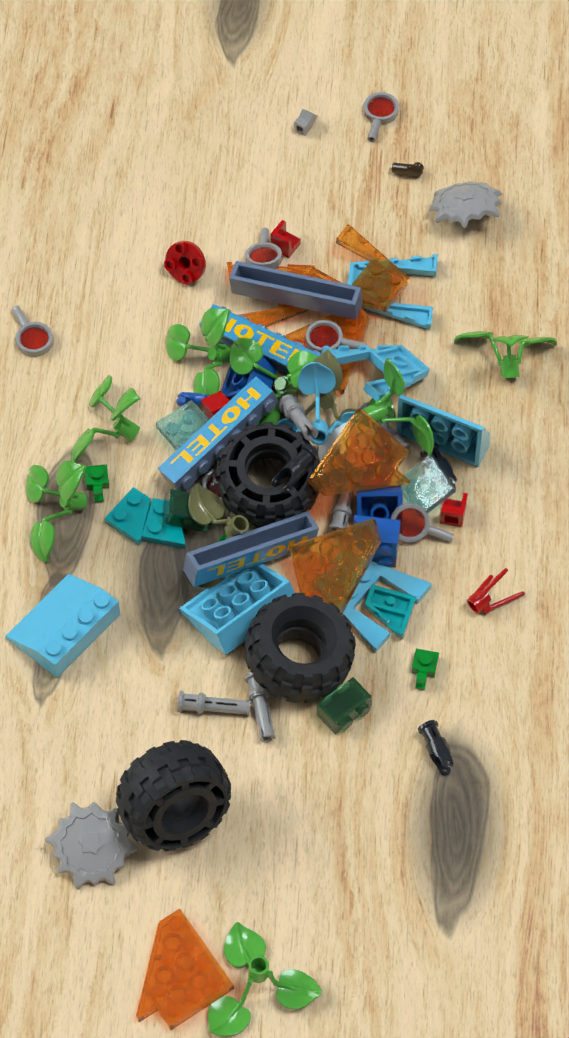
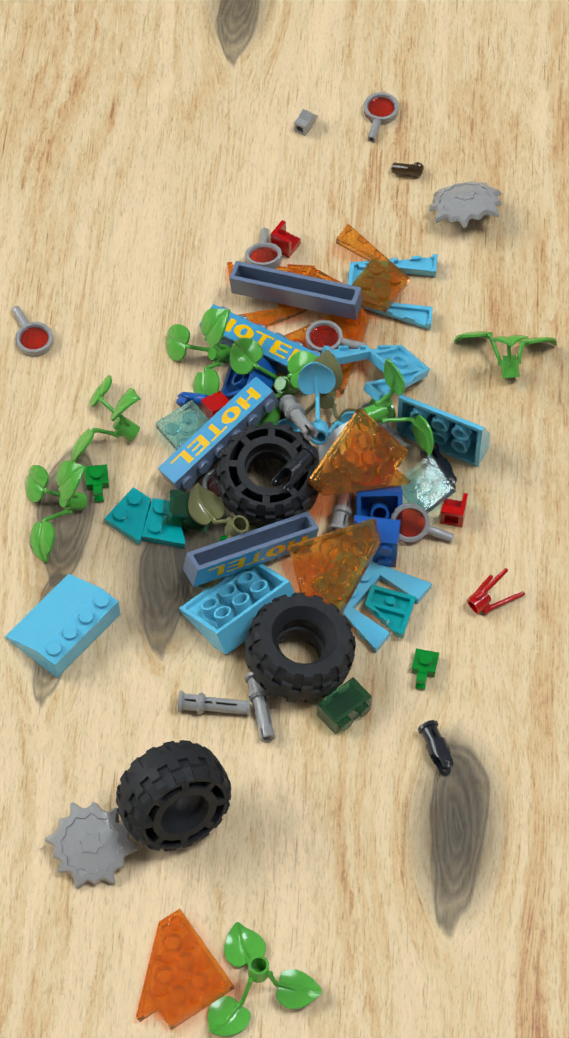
(185, 262): red plate -> none

